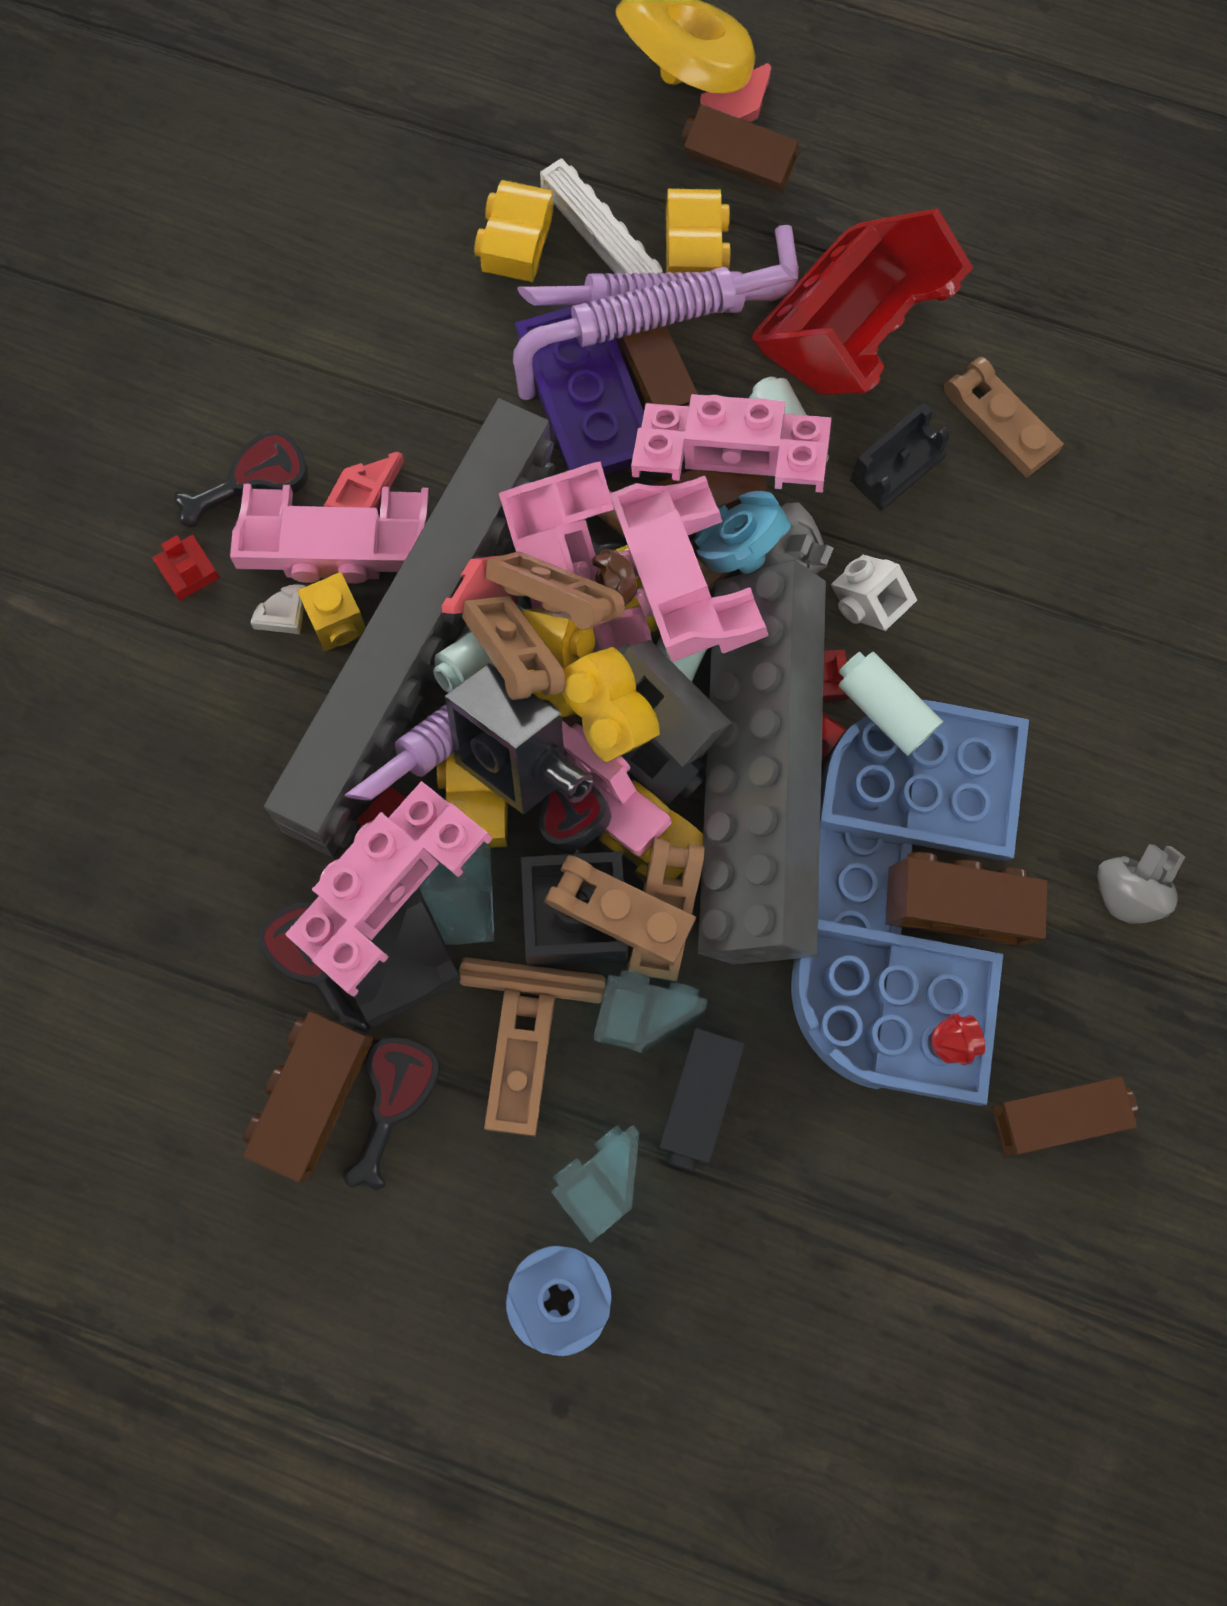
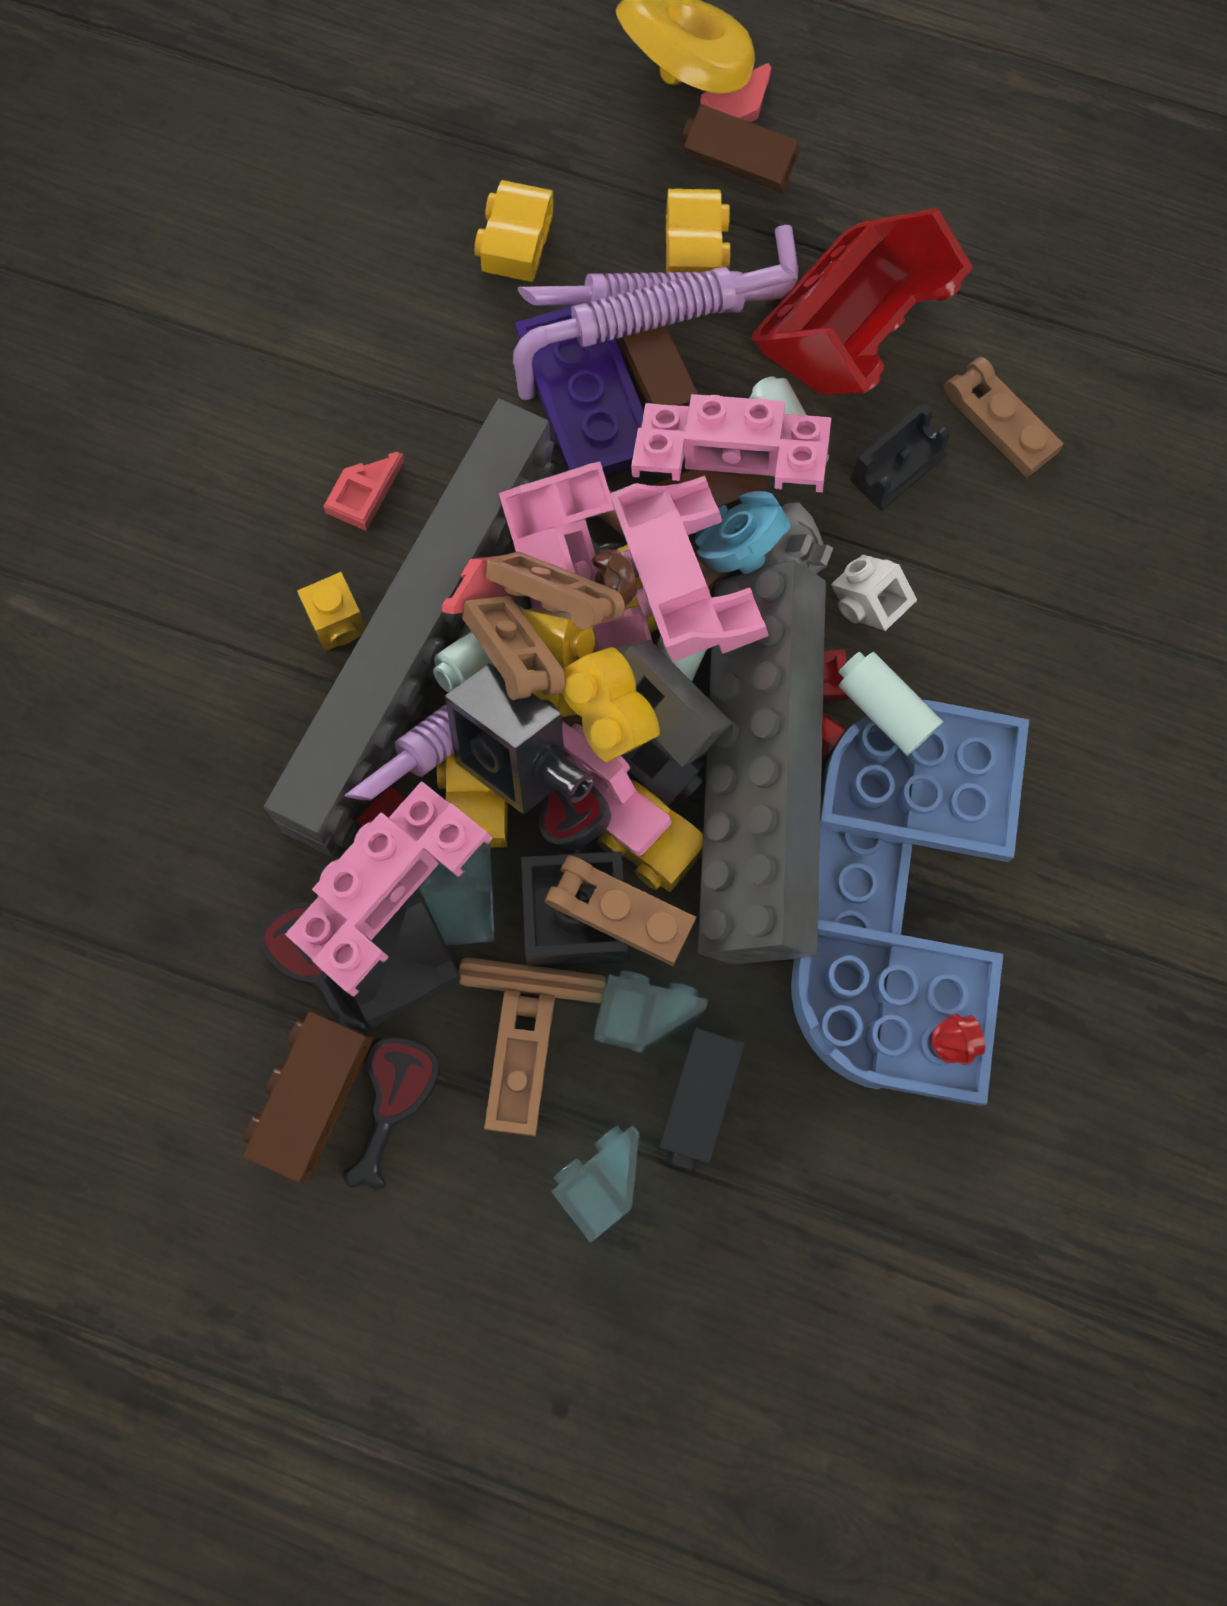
(185, 566): red tile -> none
(264, 463): black piece -> none
(280, 612): white tile -> none
(326, 540): bright pink bracket -> none
(549, 1330): medium blue plate -> none
(596, 221): white piece -> none
(672, 891): medium nougat plate -> none
(966, 900): reddish brown brick -> none
(1065, 1116): reddish brown brick -> none
(1140, 889): light grey piece -> none

